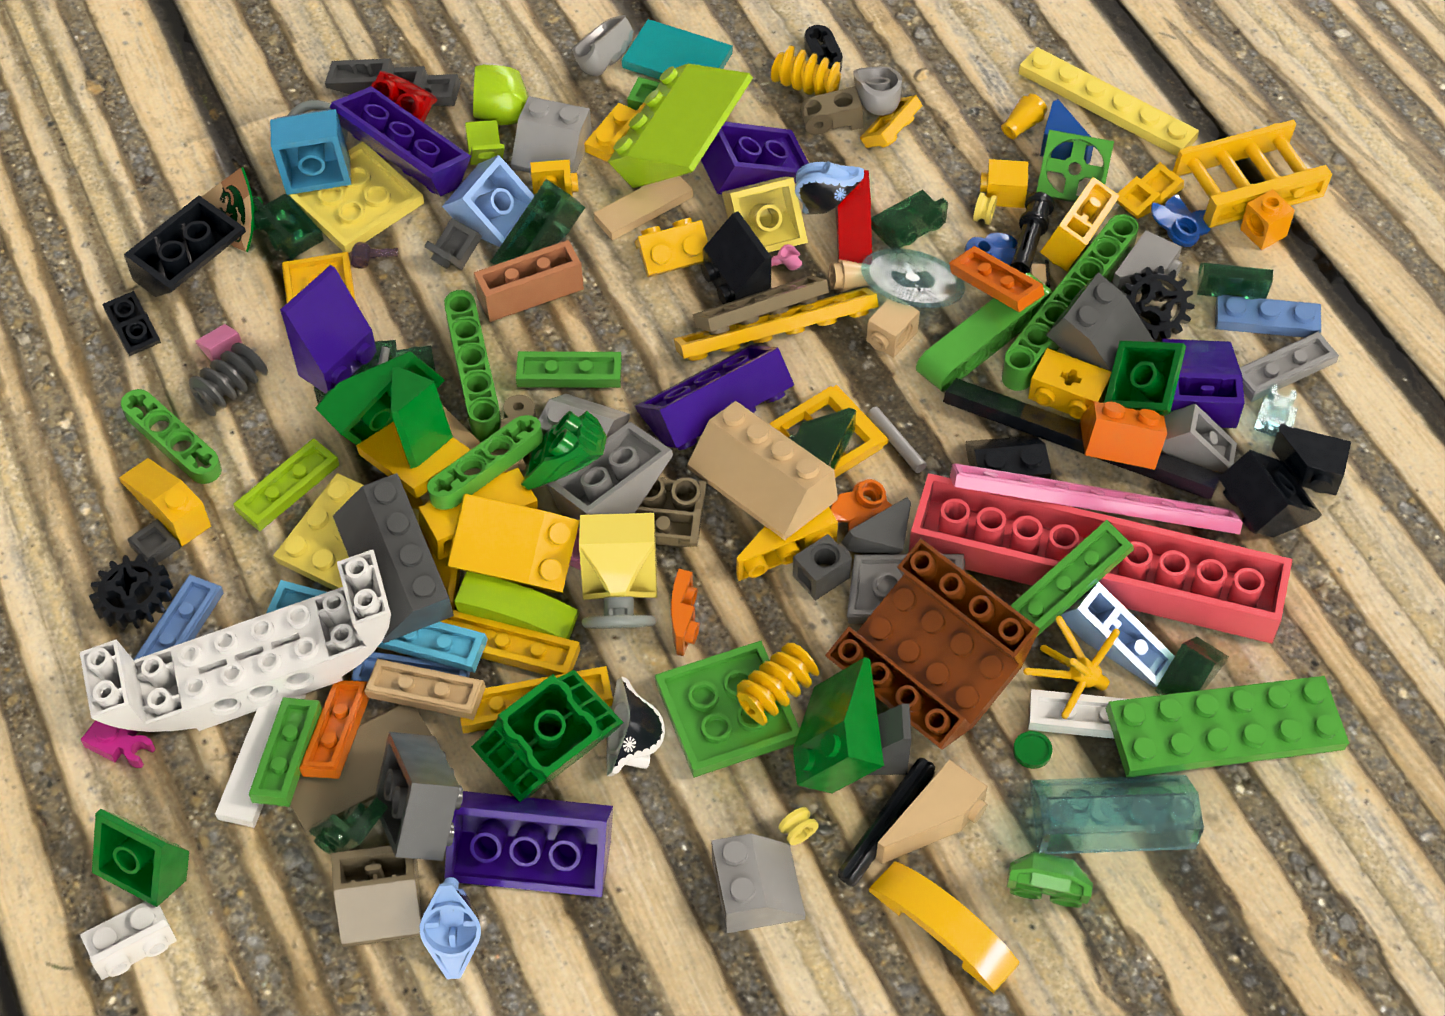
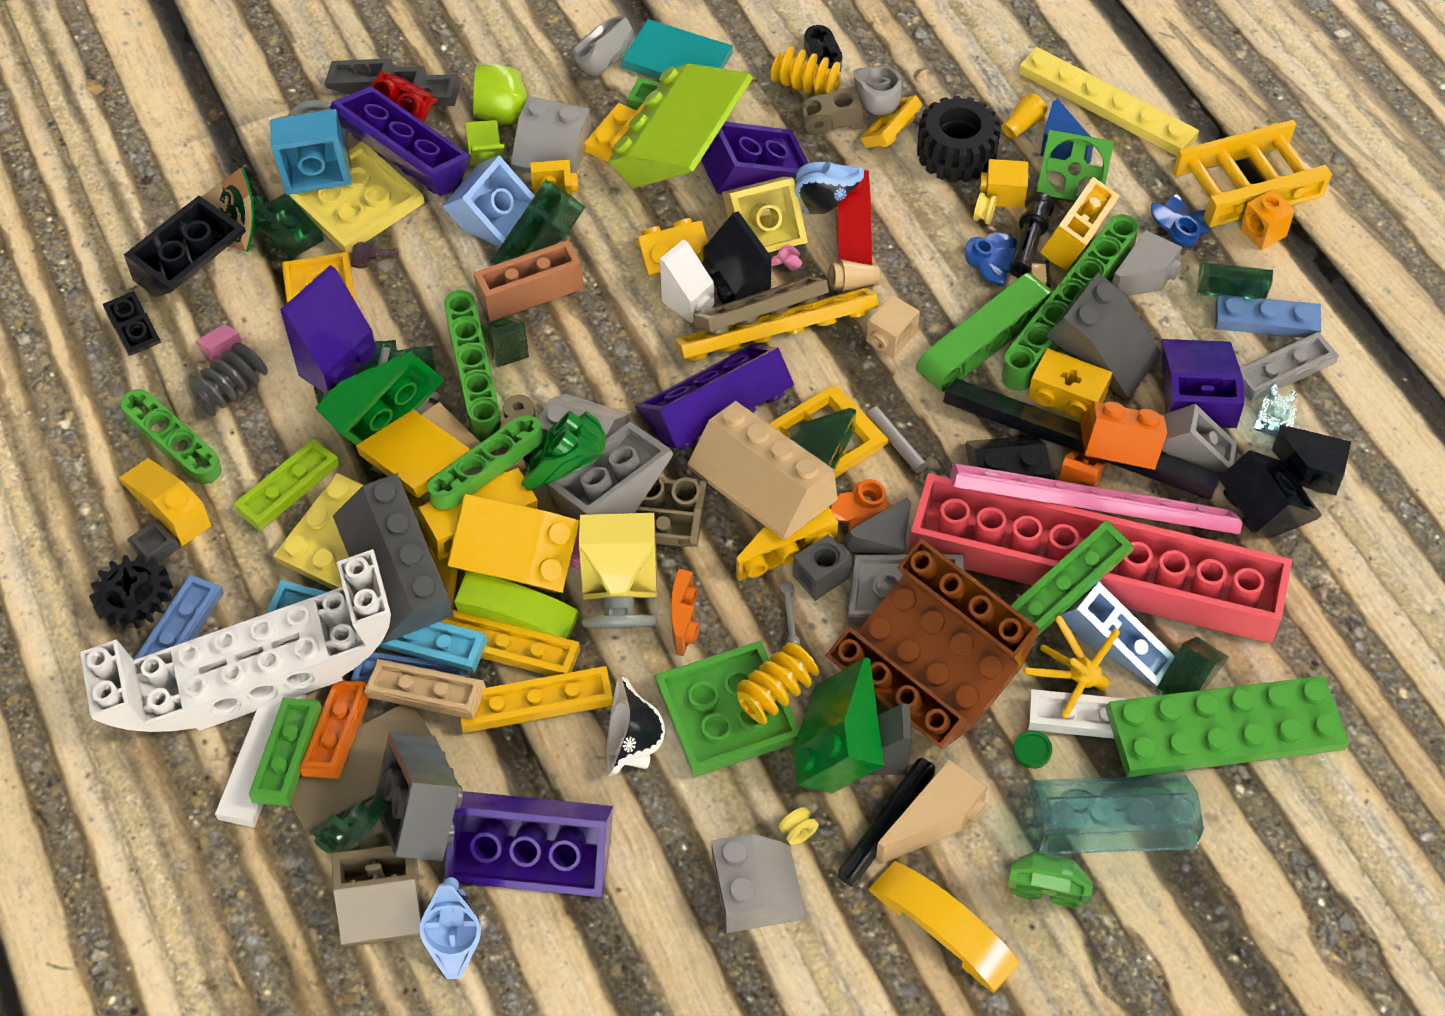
(114, 741): dark pink plate -> none
(127, 939): white bracket -> none
(137, 858): green slope -> none
(418, 415): green slope -> none
(454, 245): dark grey bracket -> none
(506, 340): none -> clear green slope
(545, 733): green slope -> none
(569, 369): bright green plate -> none
(642, 206): tan tile -> none
(685, 282): none -> white slope
(787, 591): none -> light grey hinge
(910, 219): clear green bracket -> none
(912, 278): clear light blue piece -> none
(958, 138): none -> black tyre
(997, 278): orange plate -> none
(1082, 469): none -> orange slope
(1146, 375): green slope -> none
(1153, 290): black gear -> none
(1154, 187): yellow slope -> none

